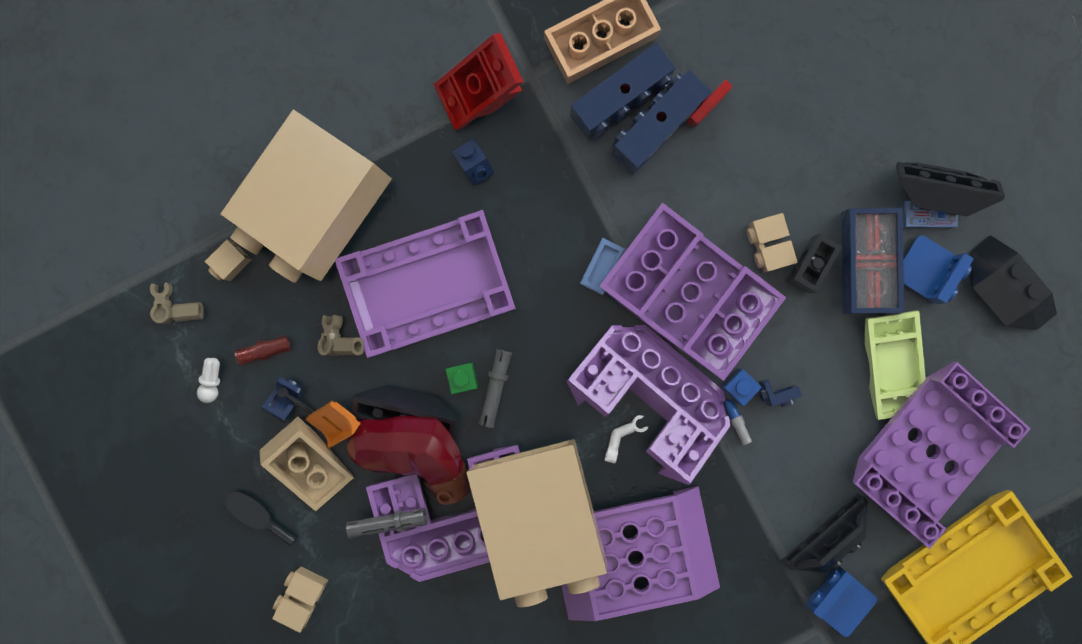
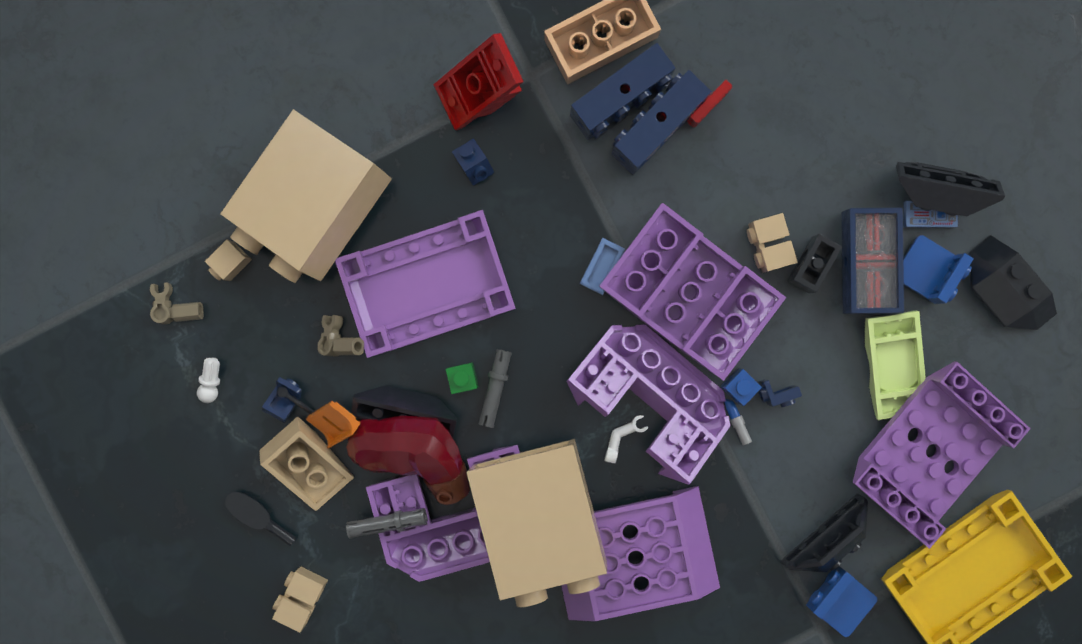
(262, 350): clear red pin -> none

